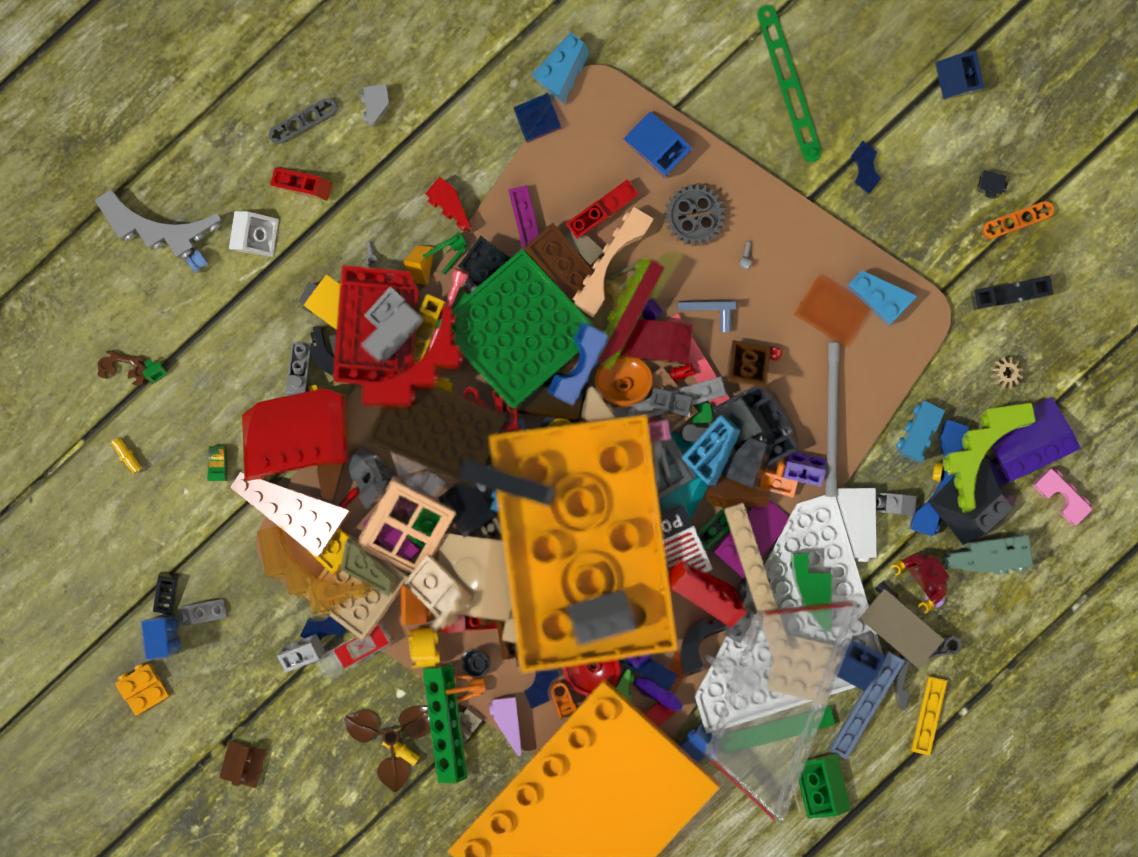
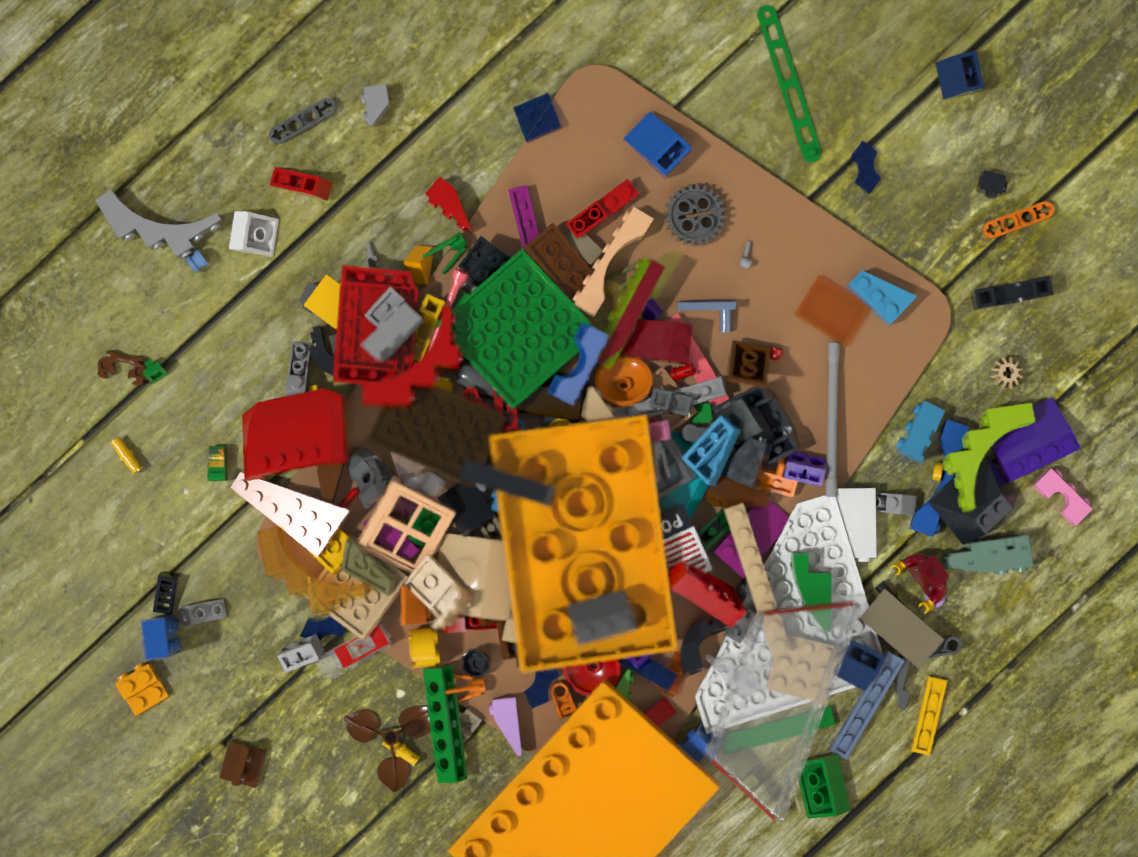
(470, 377): none -> dark grey piece
(562, 67): dark azure wedge -> none
(650, 689): dark purple tile -> none

